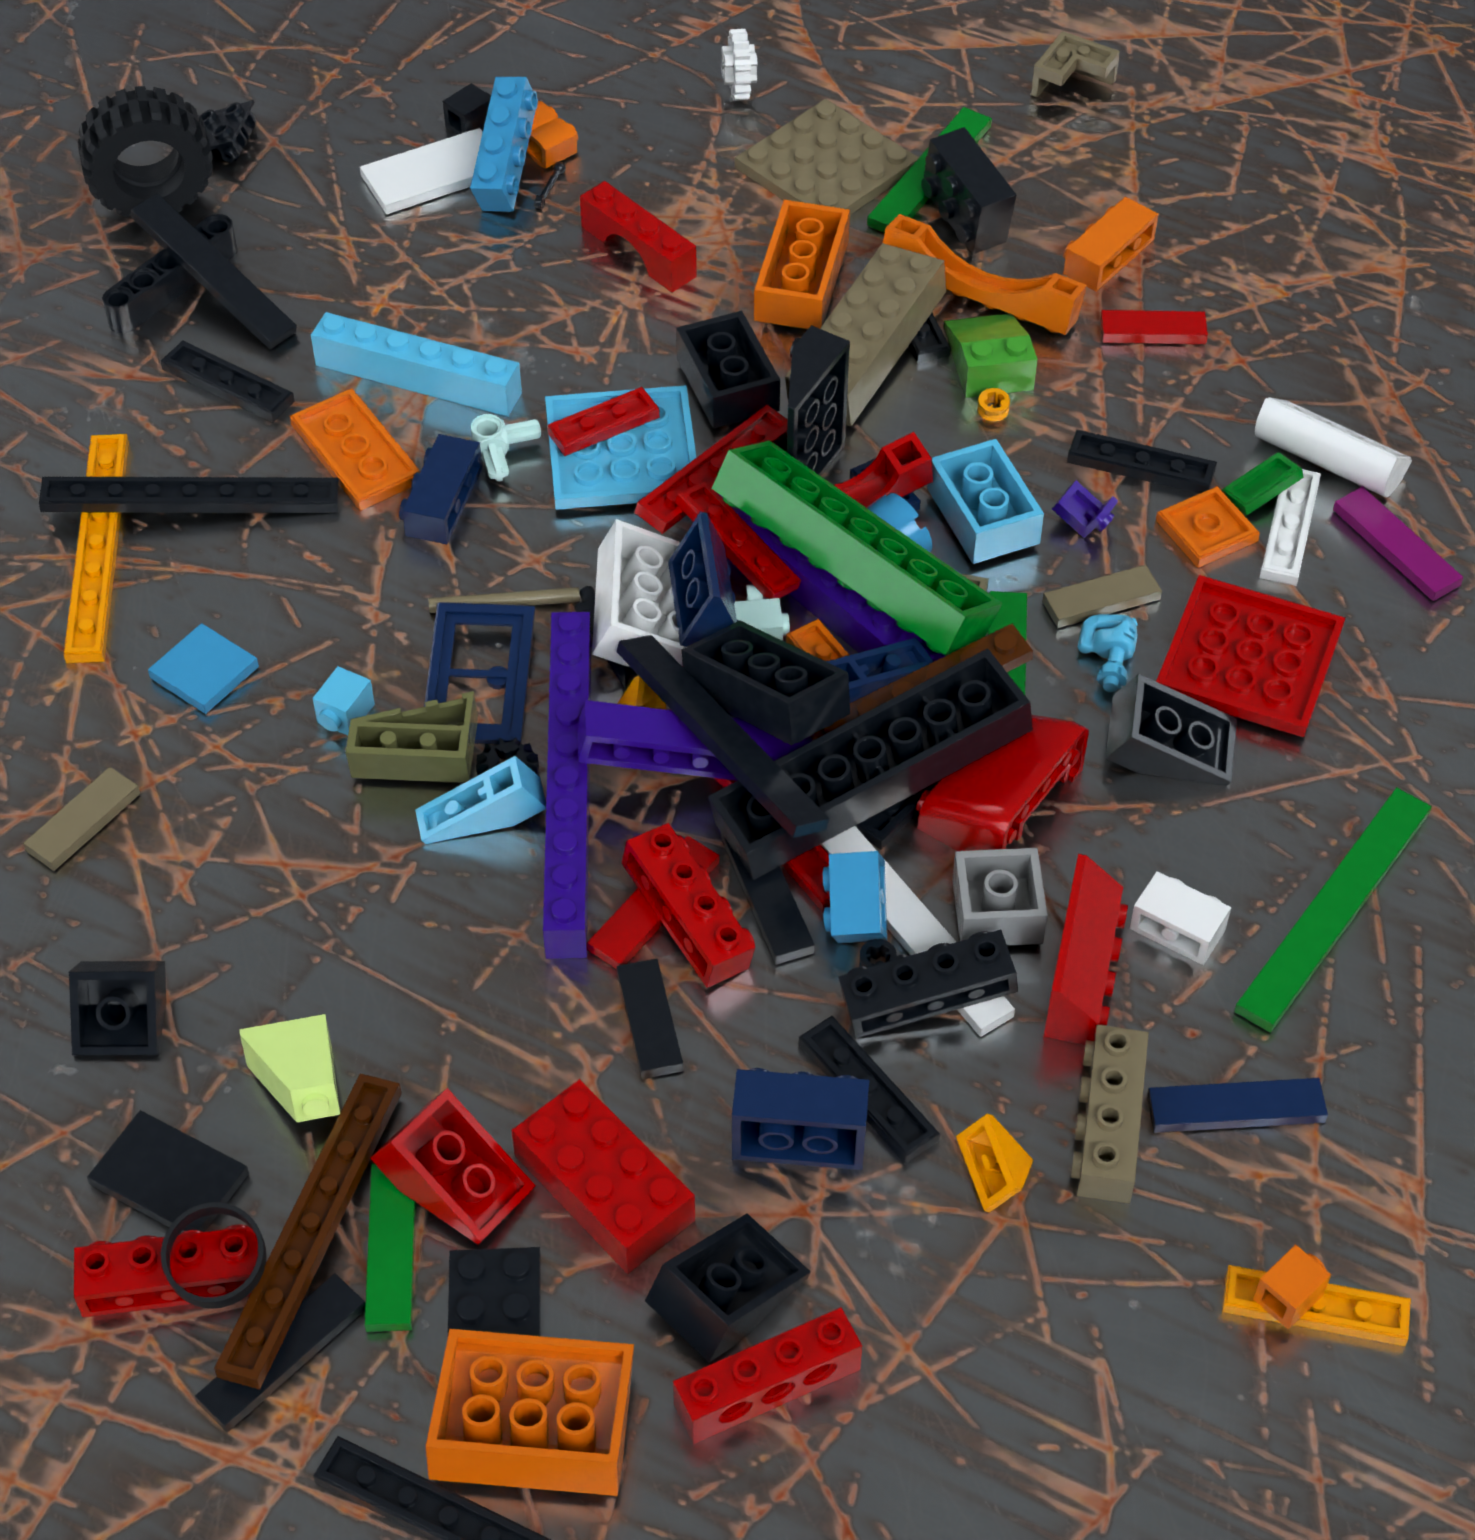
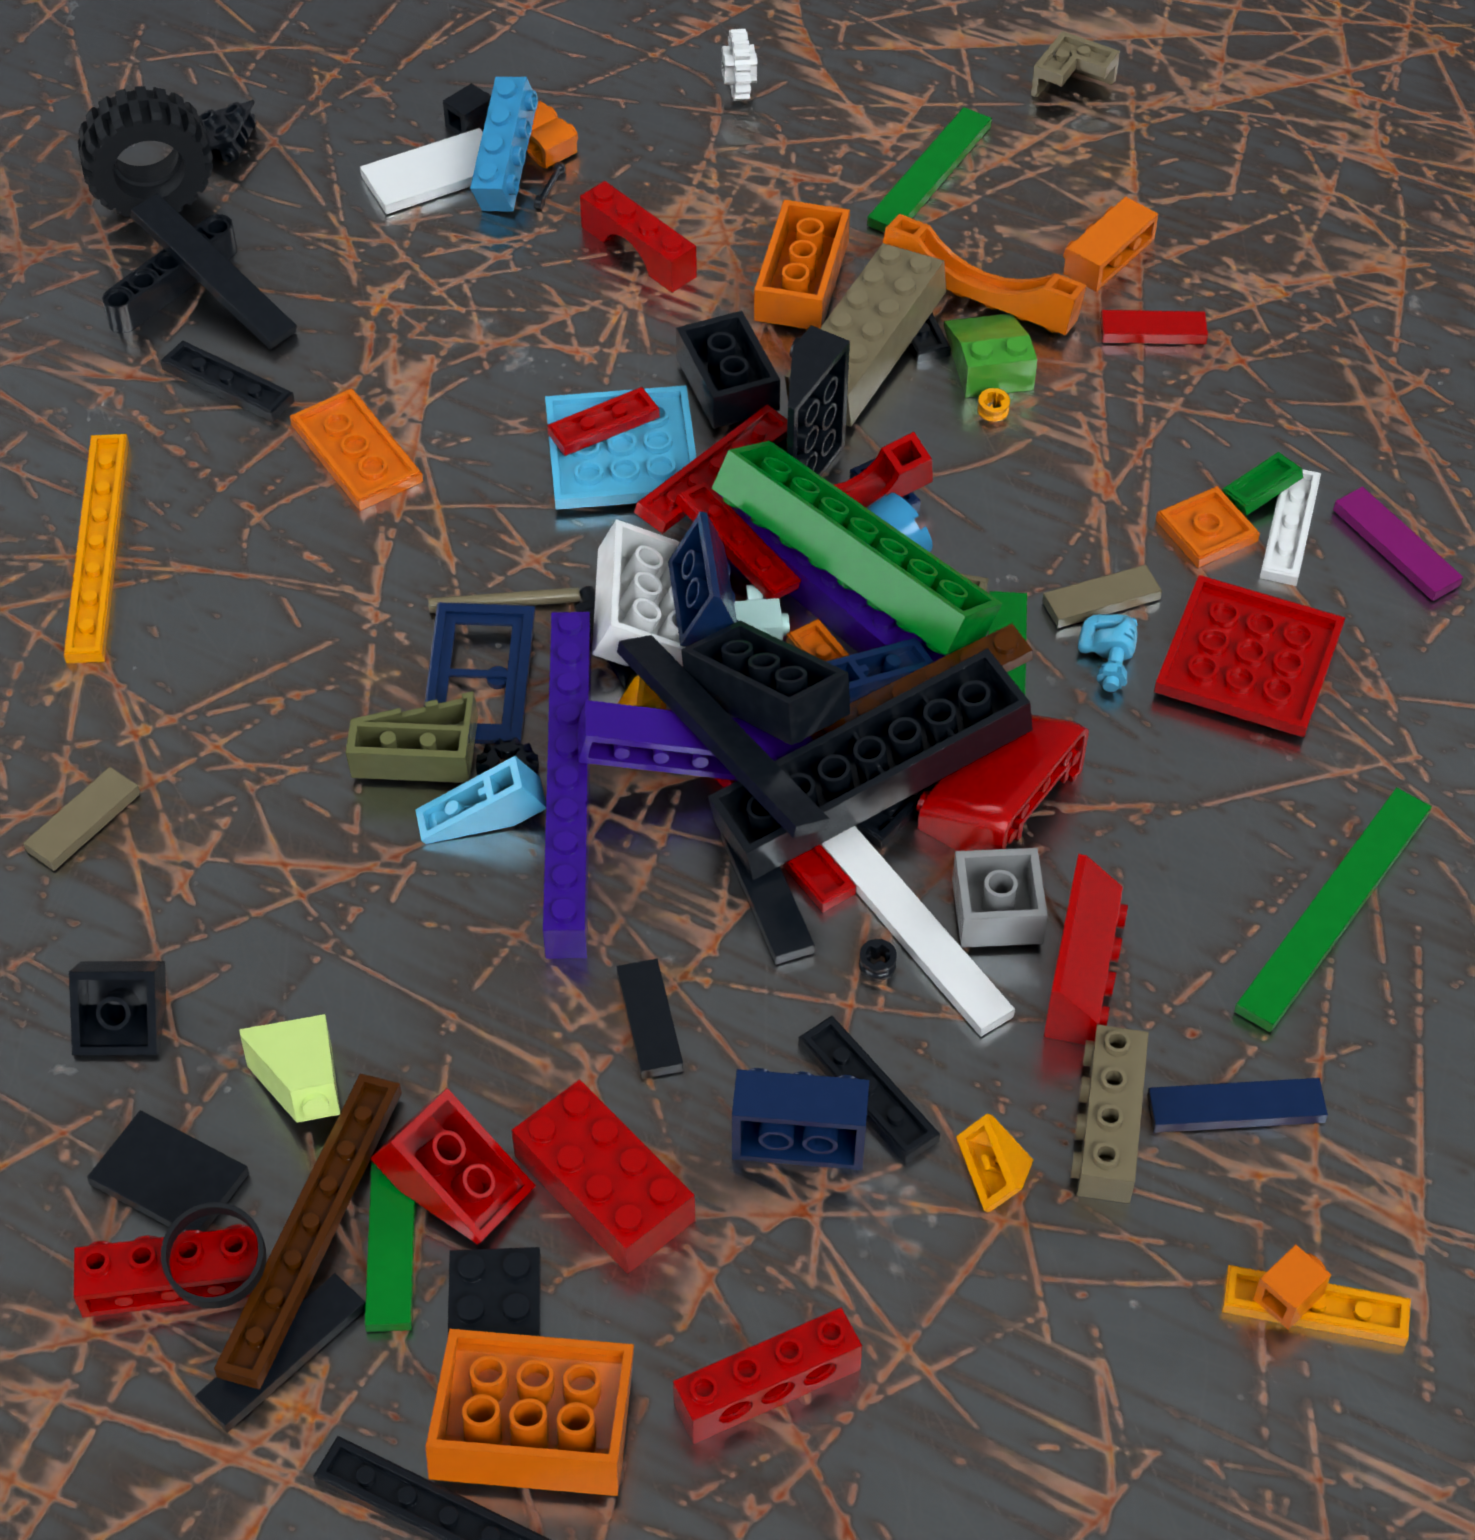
(189, 494): black tile -> none
(203, 668): dark azure tile -> none
(342, 699): medium azure brick -> none
(417, 364): medium azure brick -> none
(441, 489): dark blue brick -> none
(495, 440): light aqua axle -> none
(636, 920): red tile -> none
(688, 904): red brick -> none
(725, 1286): black slope -> none
(826, 160): dark tan plate -> none
(856, 897): dark azure brick -> none
(928, 983): black brick -> none
(968, 190): black brick -> none
(985, 501): medium azure brick -> none
(1084, 510): dark purple bracket -> none
(1141, 462): black tile -> none
(1170, 734): black slope -> none
(1180, 917): white brick -> none
(1331, 446): white brick -> none

